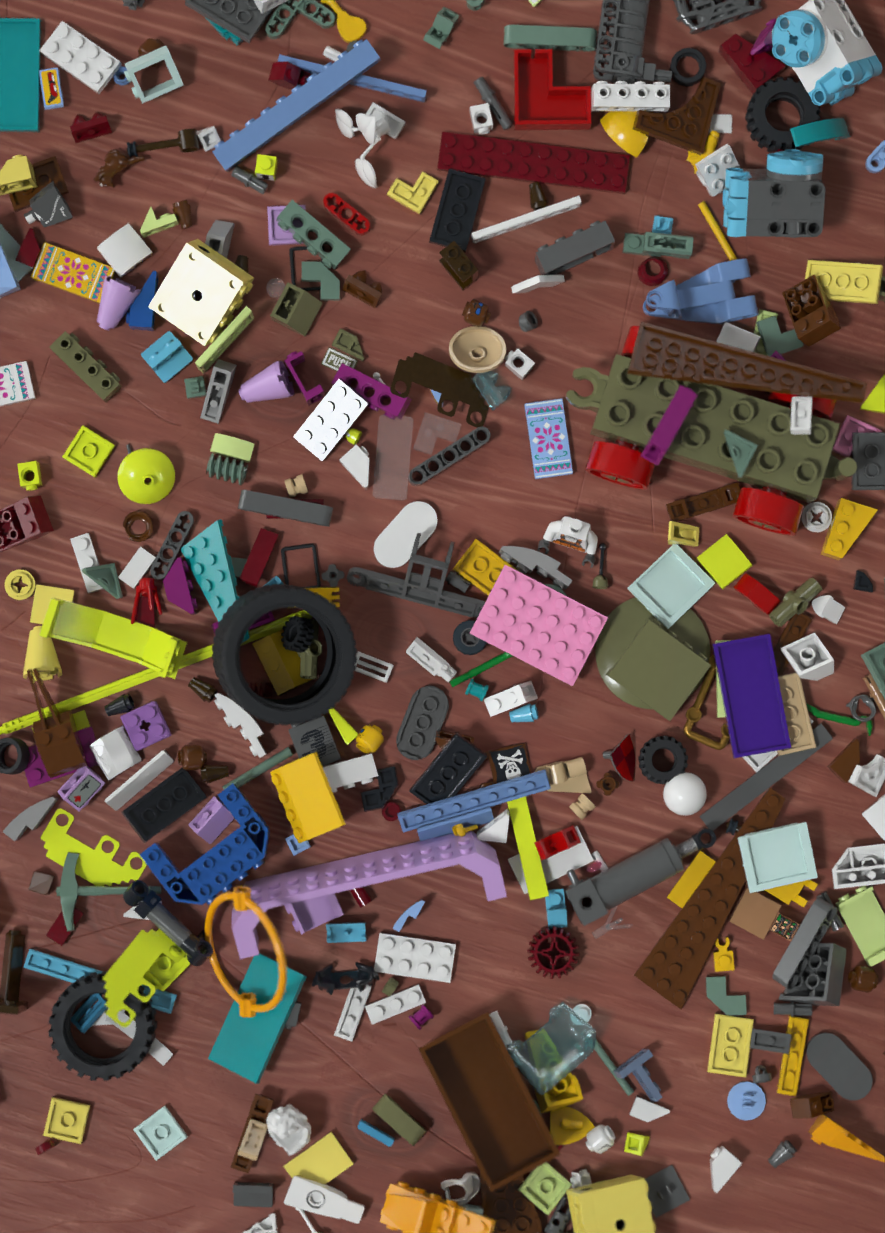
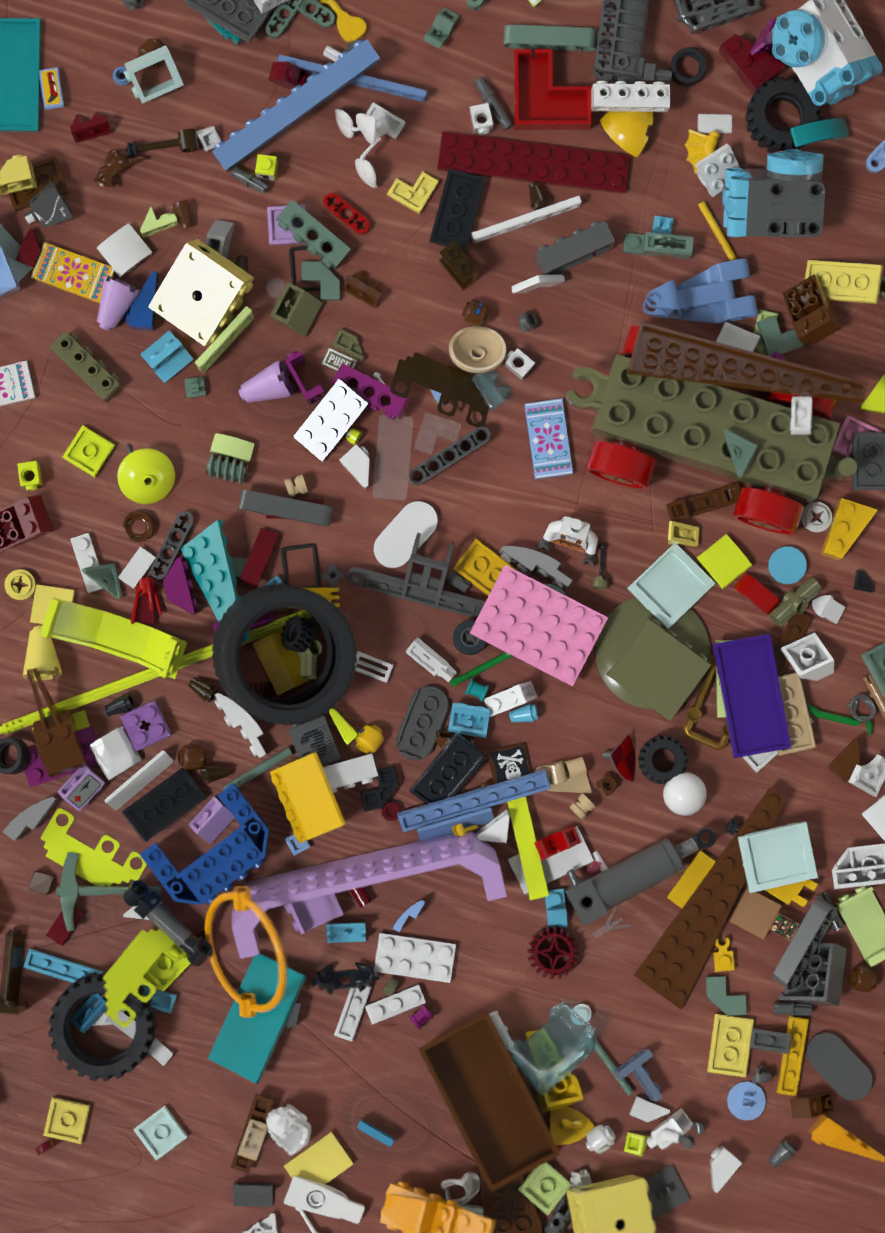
(80, 57): white plate -> none
(218, 390): light grey slope -> none
(399, 1119): olive beam -> none
(469, 720): none -> medium azure bracket
(652, 280): dark red piece -> none
(669, 425): magenta slope -> none
(673, 1129): none -> white torso
(686, 126): reddish brown plate -> none
(761, 781): dark grey tile -> none
(787, 565): none -> medium azure tile

